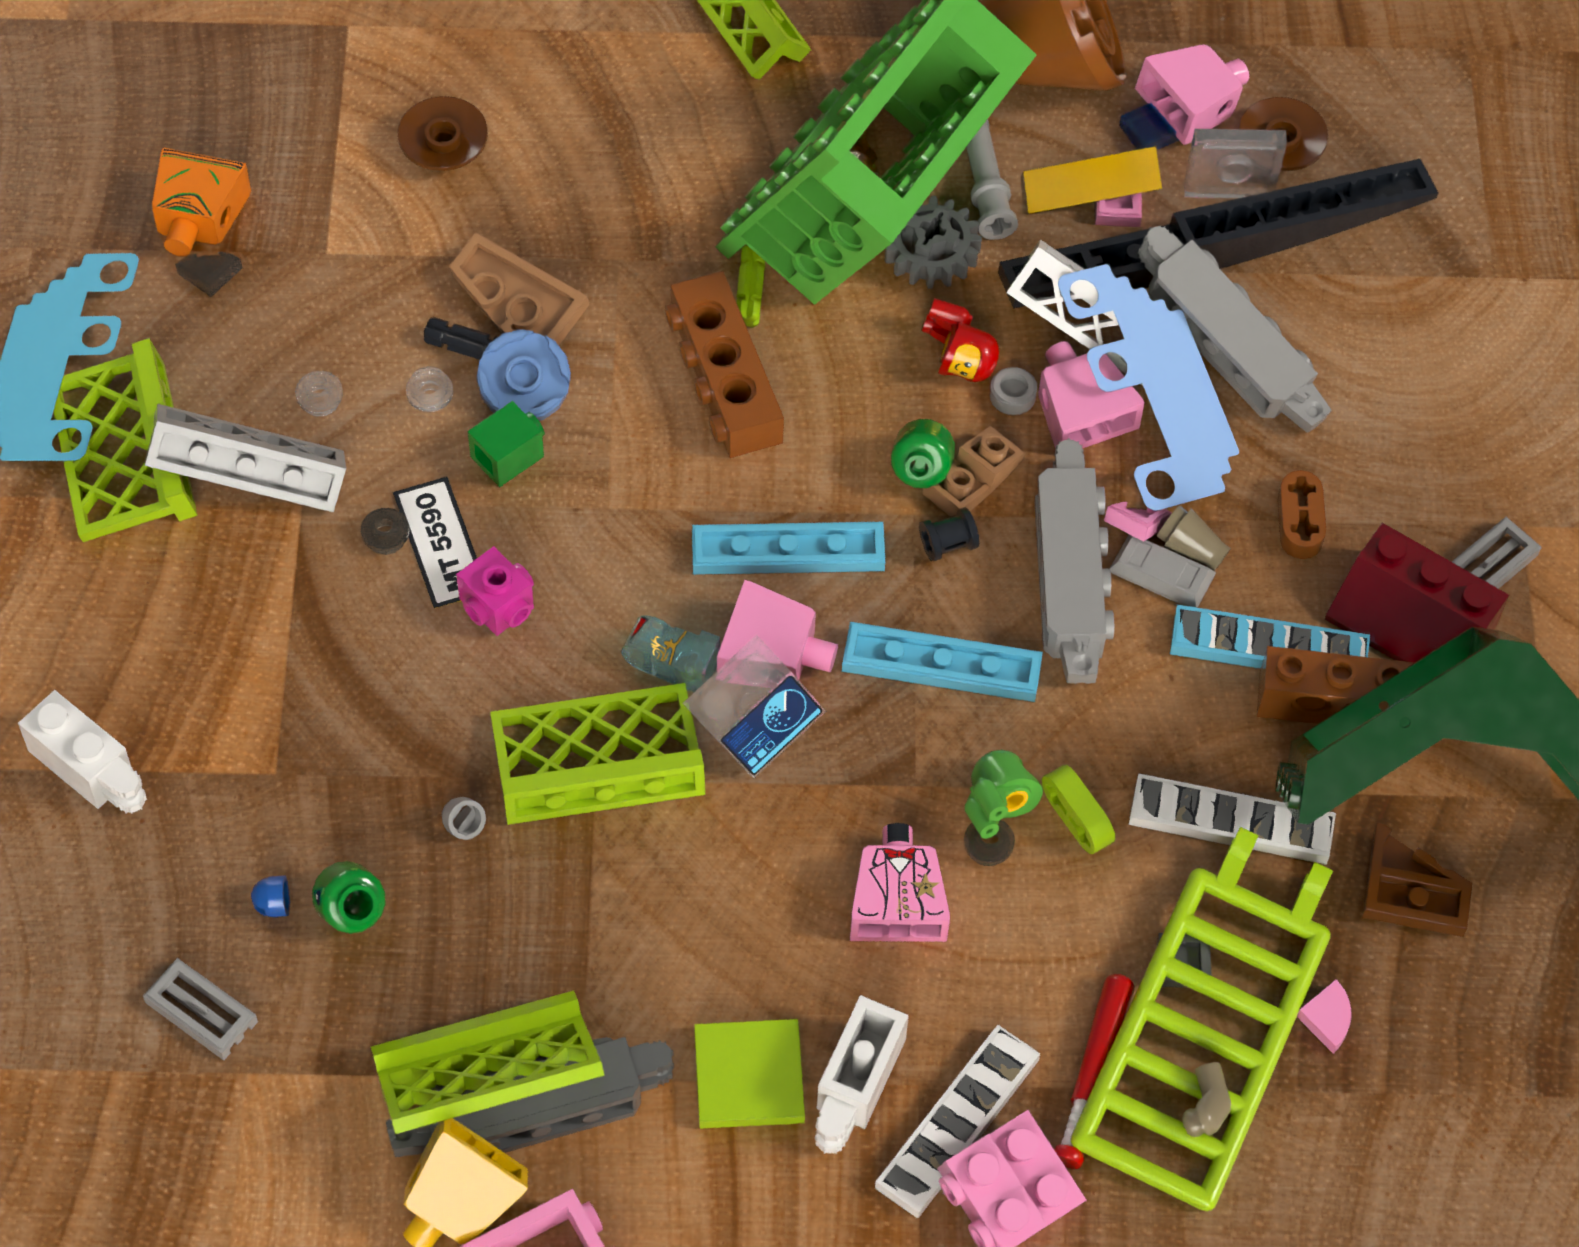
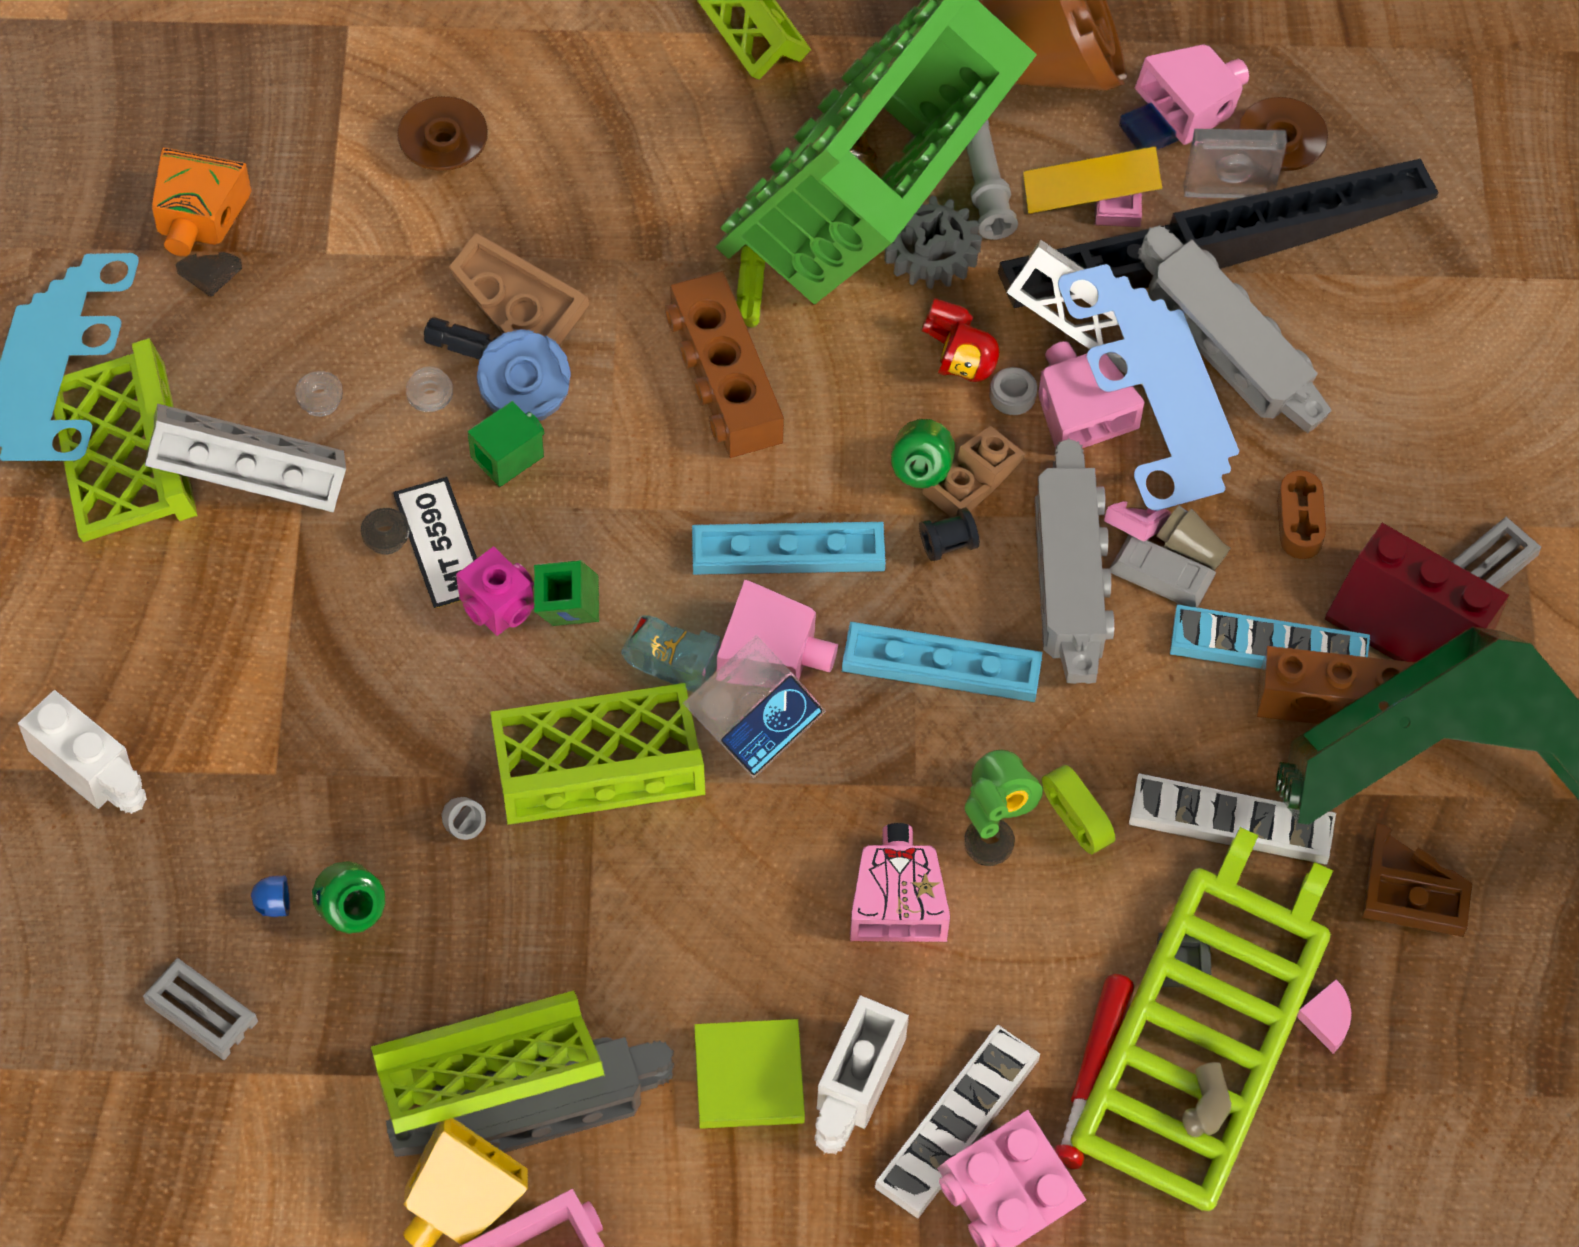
(566, 593): none -> green brick

